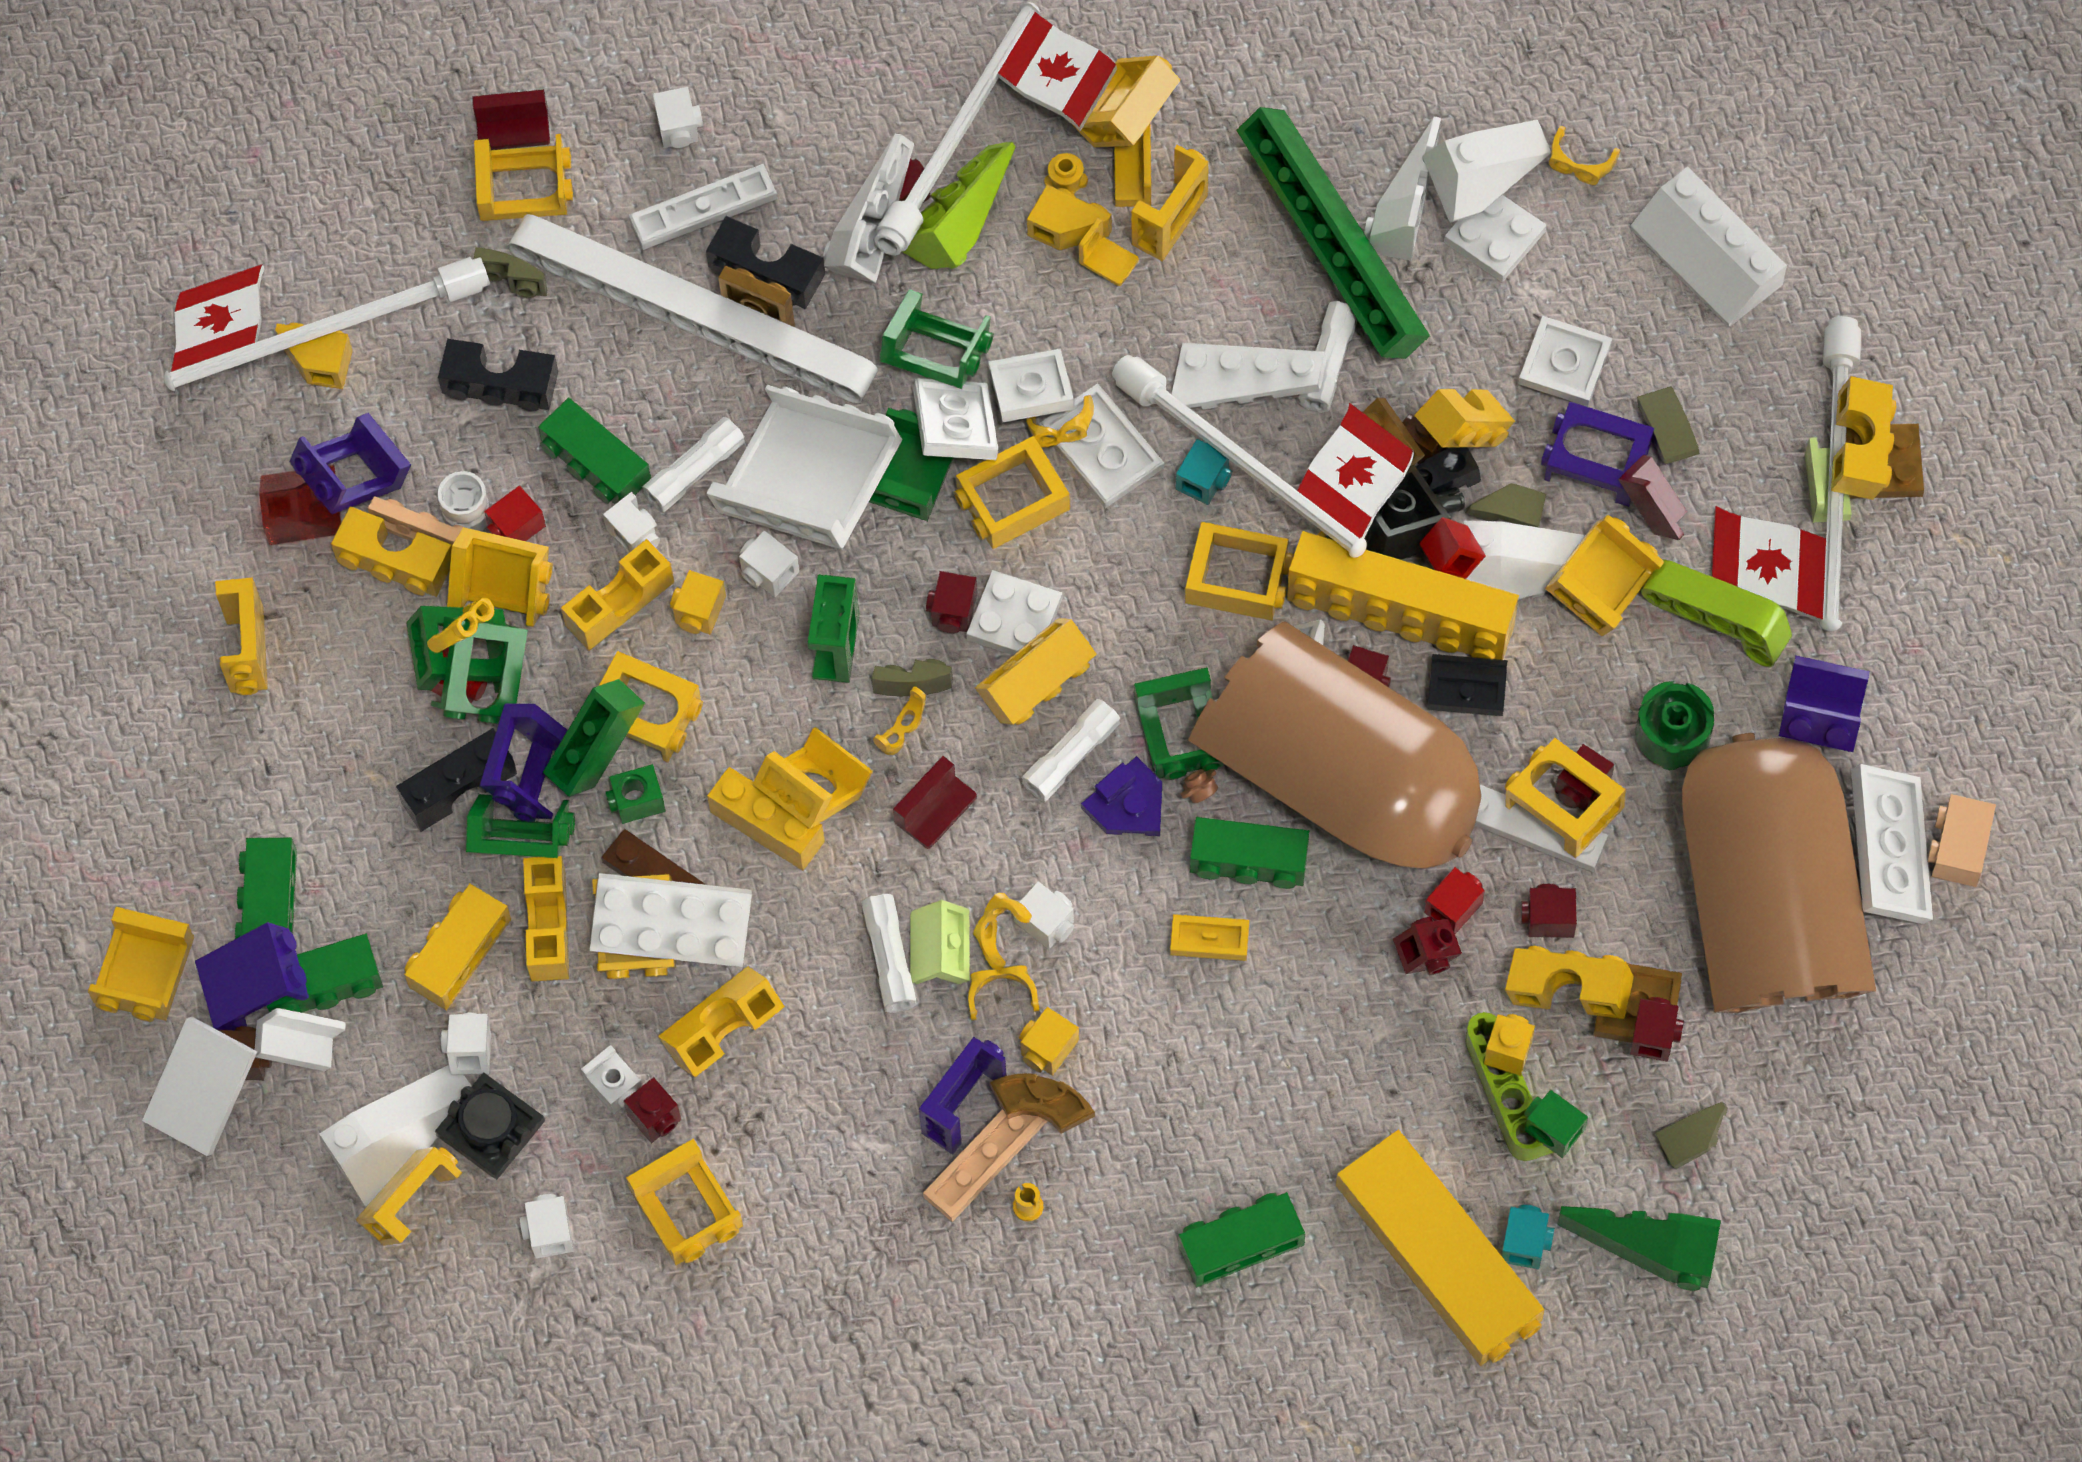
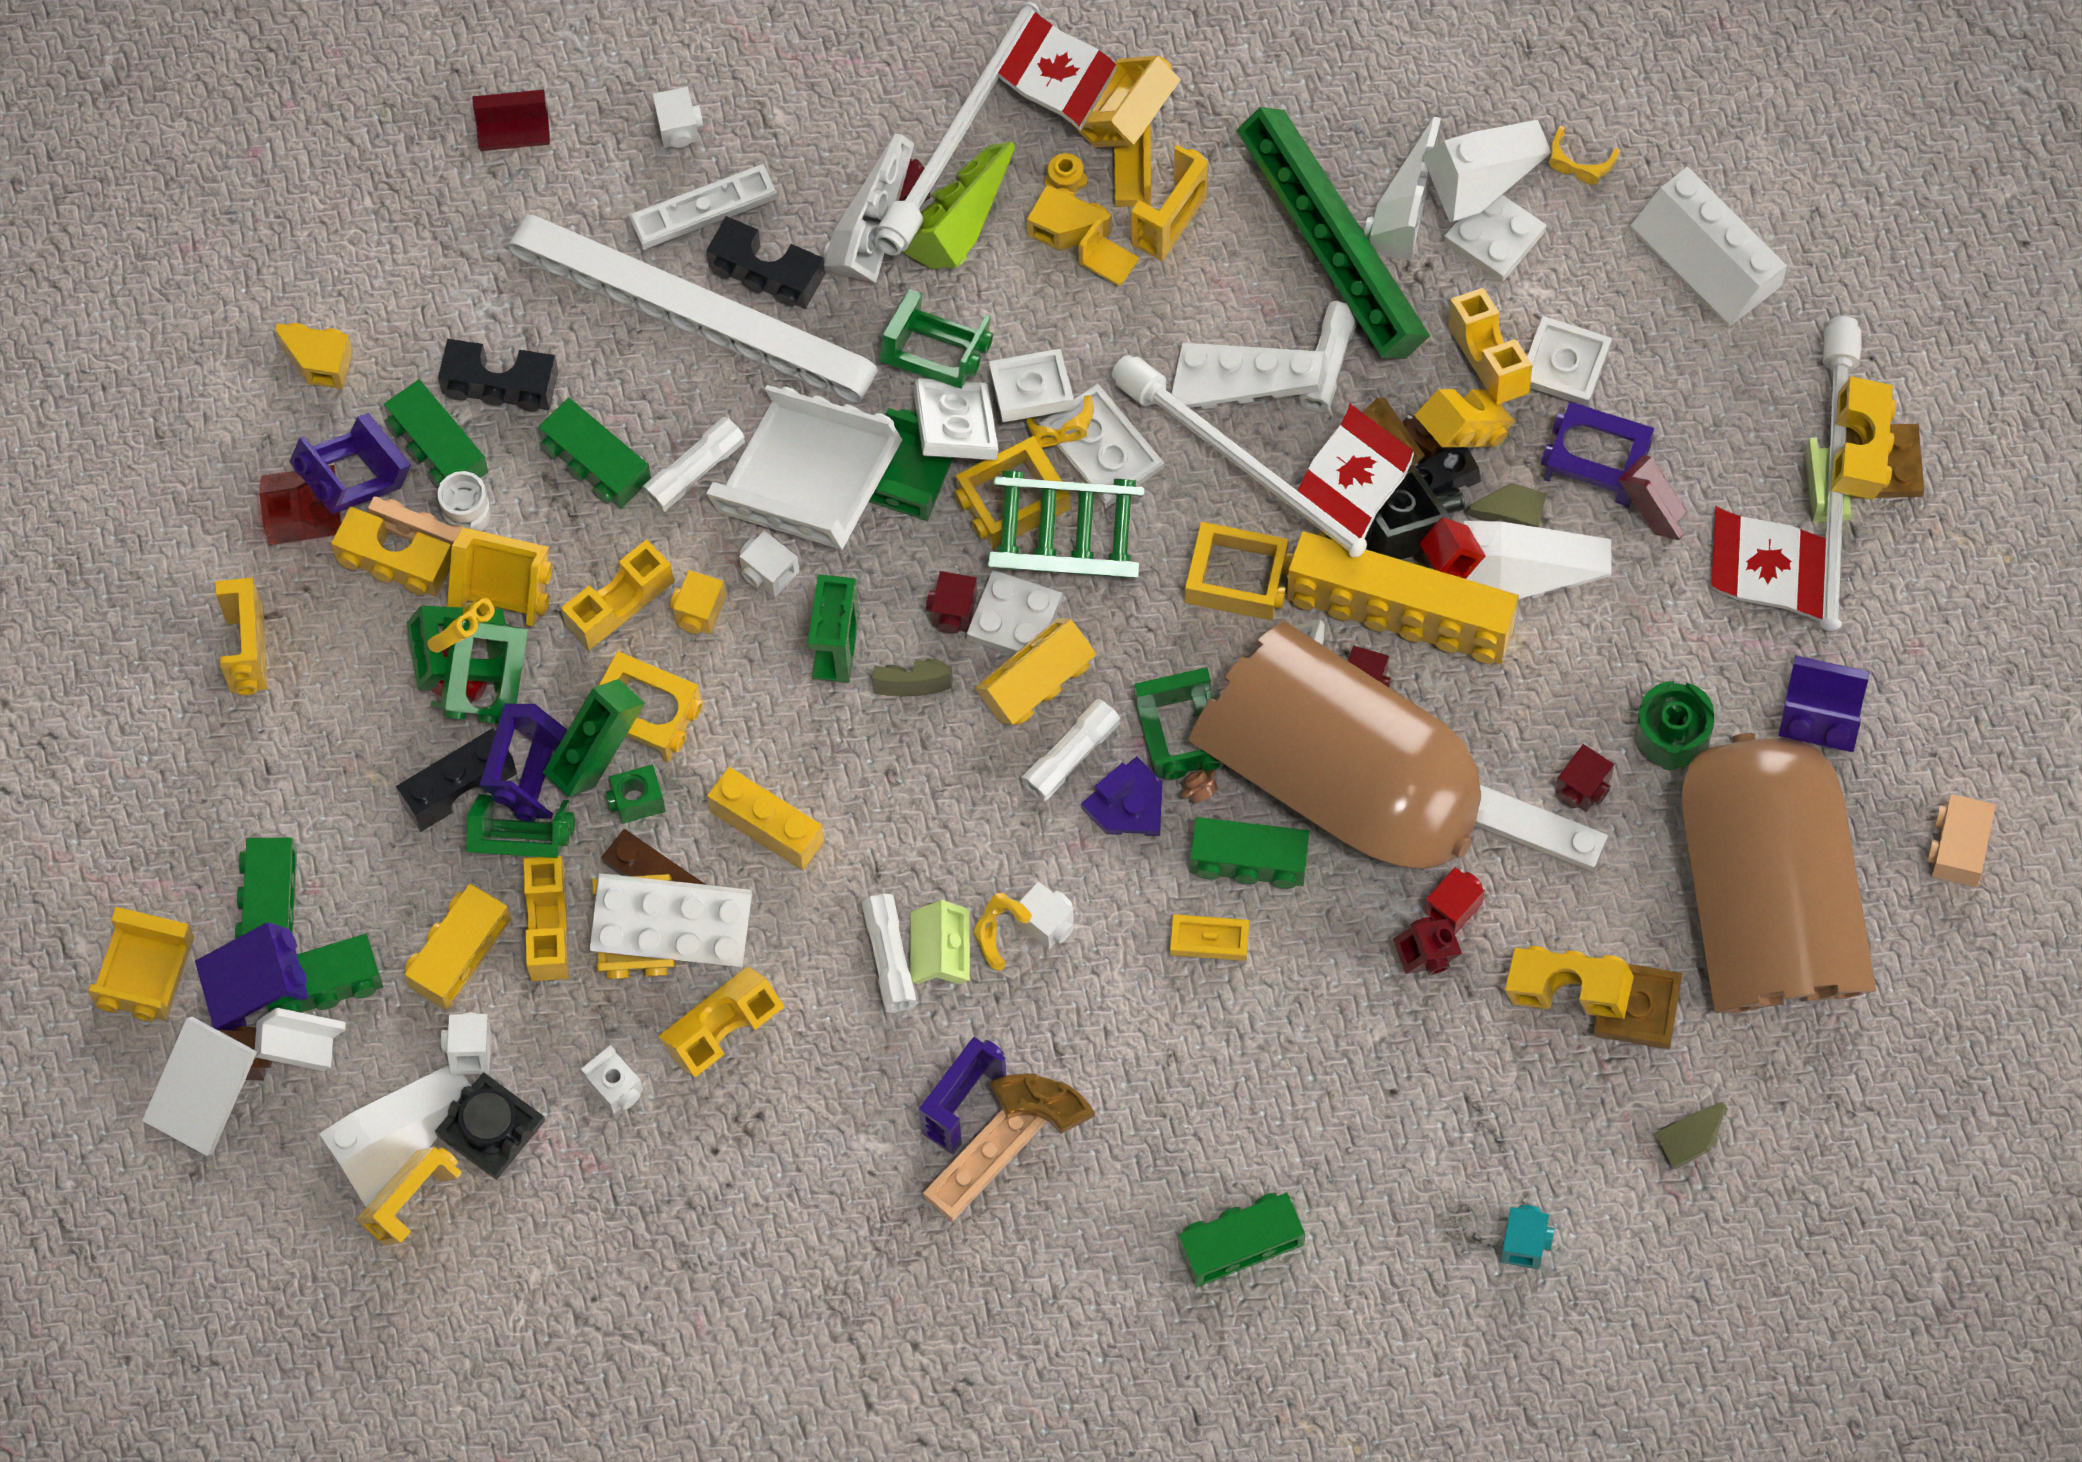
(222, 319): flag -> none
(432, 434): none -> green brick
(515, 516): red brick -> none
(522, 277): olive slope -> none
(546, 157): yellow panel -> none
(547, 1226): white brick -> none
(629, 524): white brick -> none
(652, 1110): dark red brick -> none
(665, 1170): yellow panel -> none
(763, 297): pearl gold plate -> none
(802, 797): yellow panel -> none
(914, 707): yellow cap -> none
(933, 804): dark red panel -> none
(1016, 973): yellow cap -> none
(1022, 1203): yellow pin -> none
(1045, 556): none -> fence
(1048, 1041): yellow brick -> none
(1203, 472): teal brick -> none
(1440, 1248): yellow brick -> none
(1467, 685): black plate -> none
(1498, 363): none -> yellow arch
(1500, 1088): lime beam -> none
(1509, 1043): yellow brick -> none
(1550, 911): dark red brick -> none
(1555, 1122): green brick -> none
(1577, 832): yellow panel -> none
(1604, 574): yellow panel -> none
(1656, 1029): dark red brick -> none
(1672, 430): olive slope -> none
(1672, 1249): green wedge -> none
(1722, 607): lime beam -> none
(1891, 844): white plate -> none

